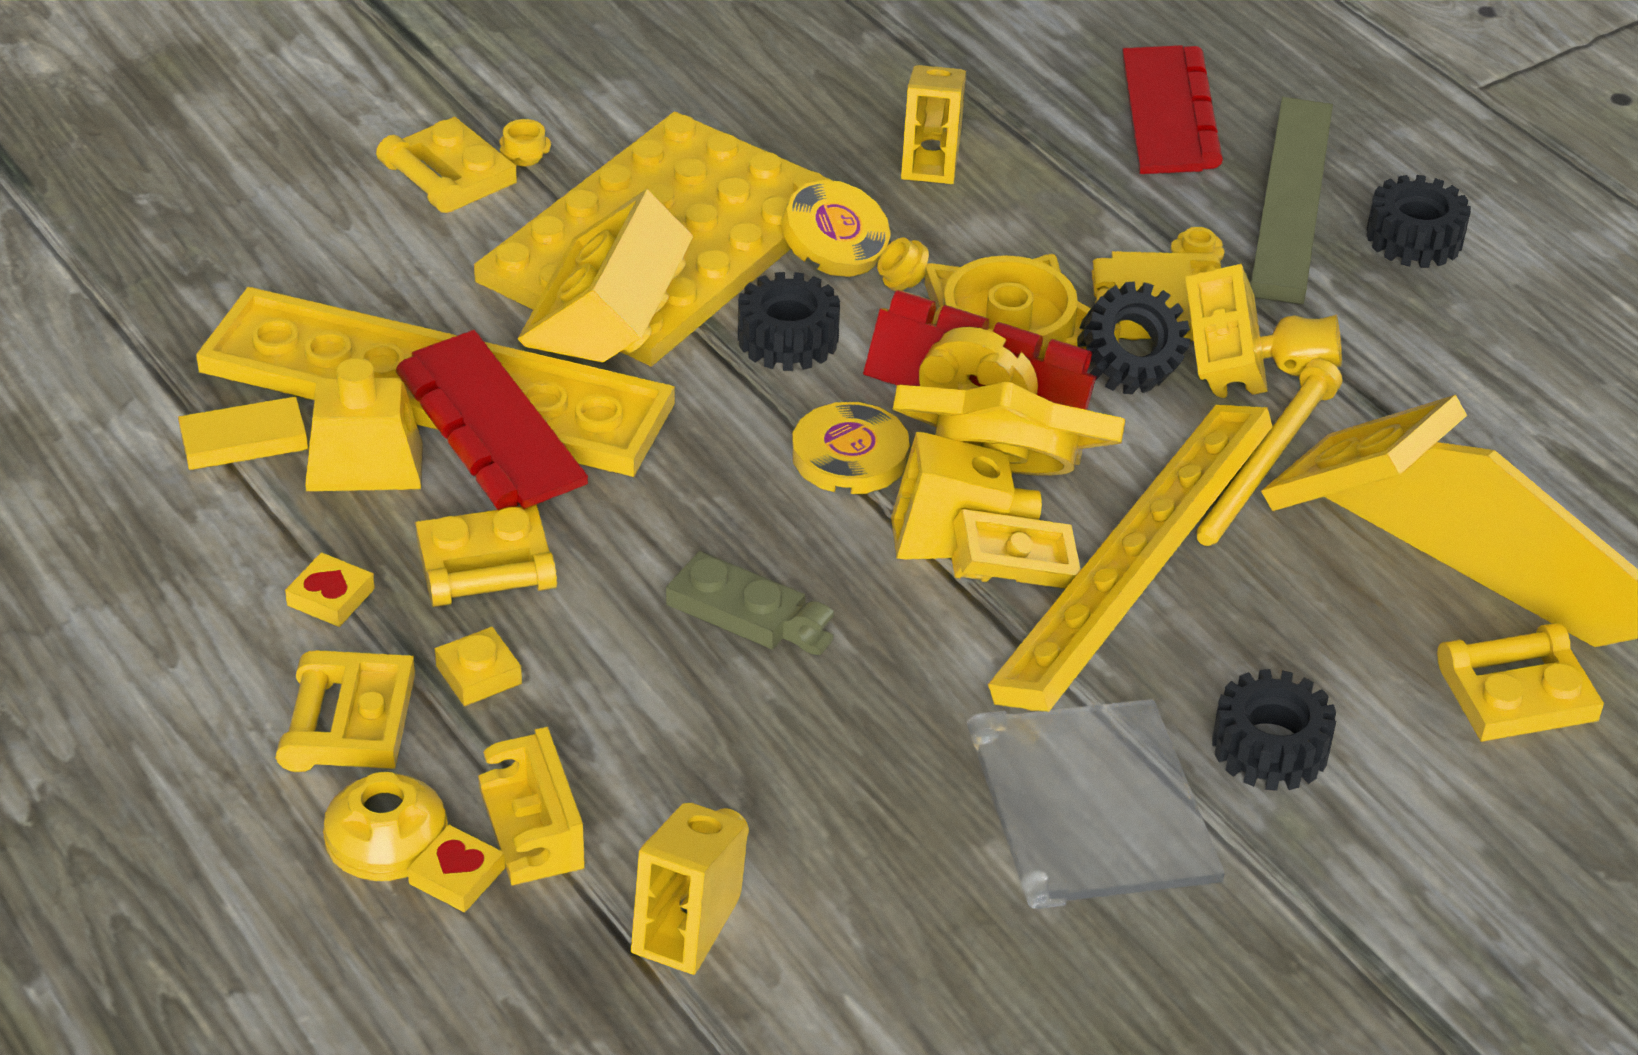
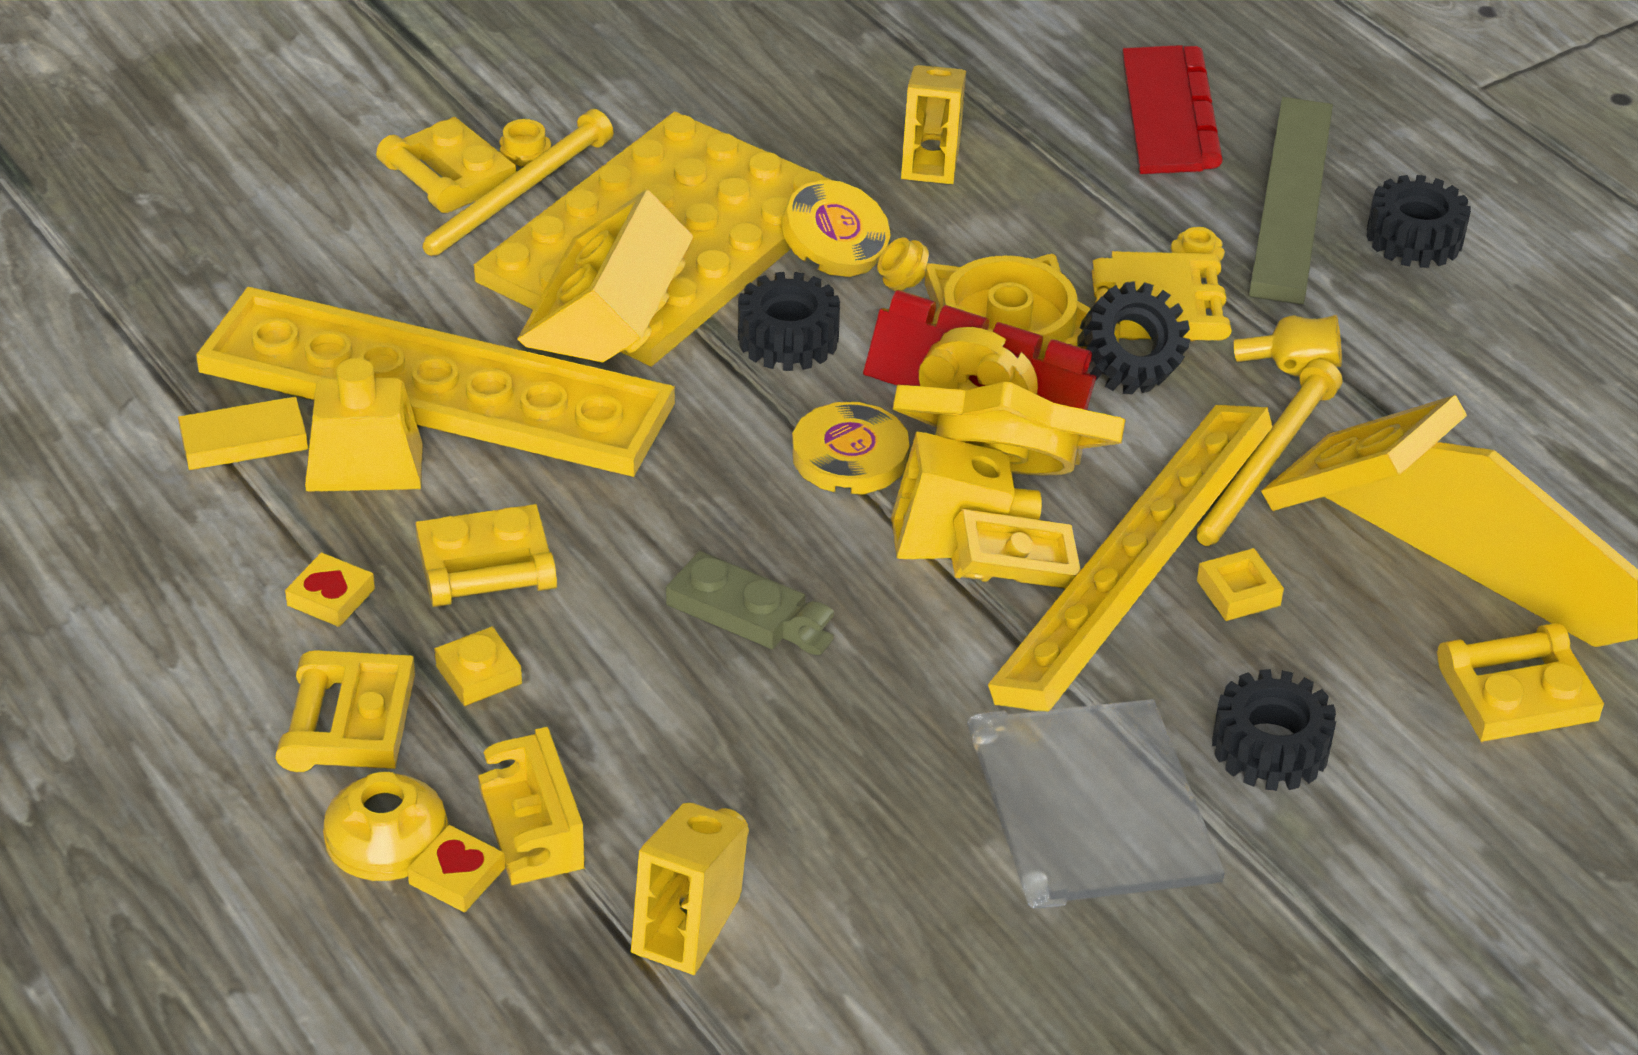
(490, 422): red windscreen -> none
(593, 129): none -> yellow bar
(1226, 330): yellow hinge -> none
(1240, 584): none -> yellow plate

